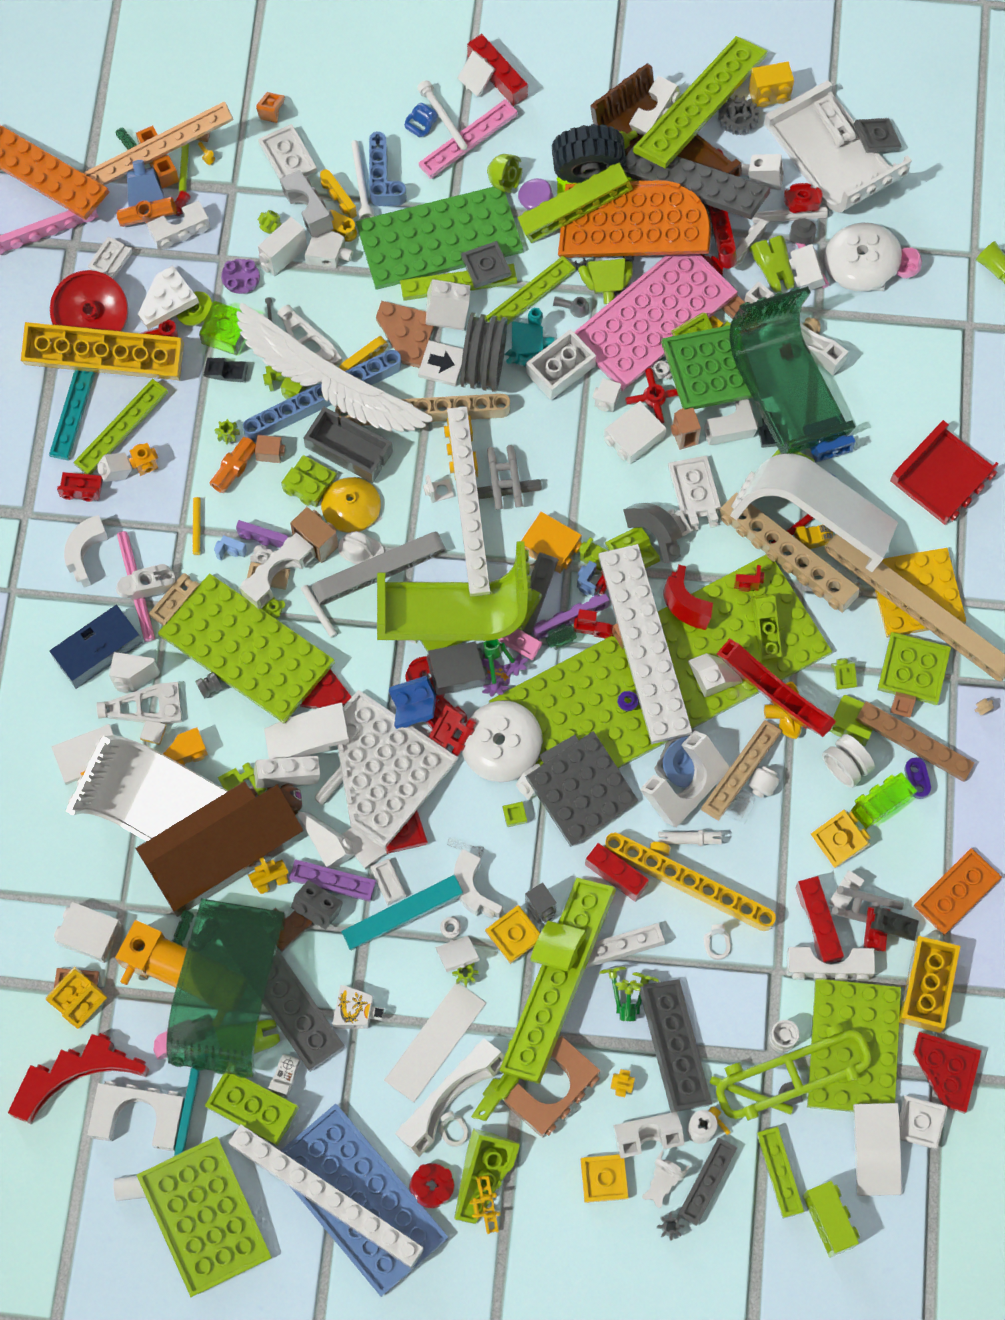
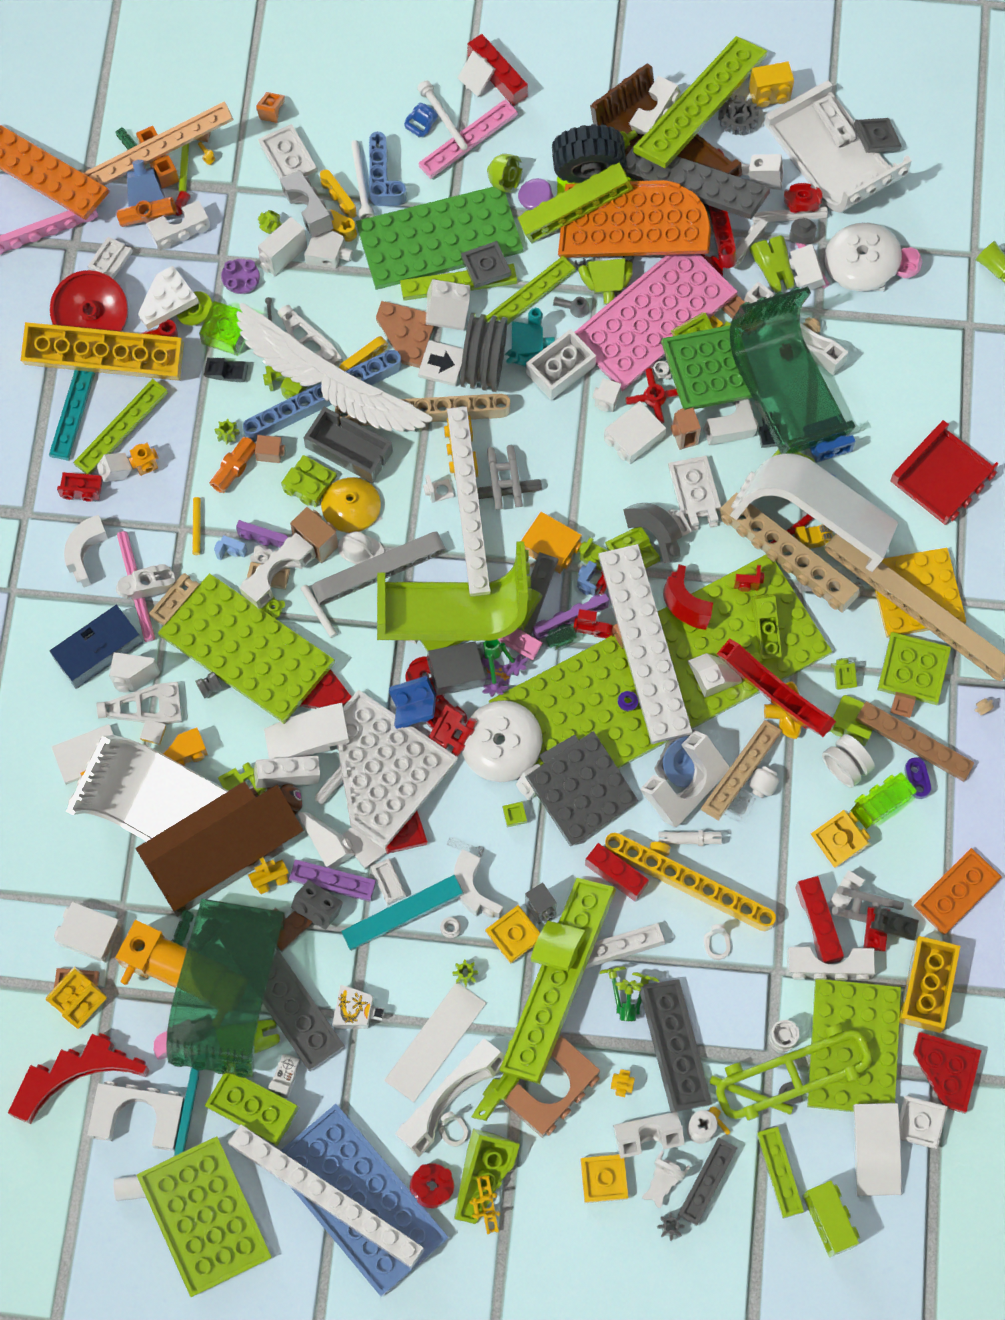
(457, 953): white piece -> none

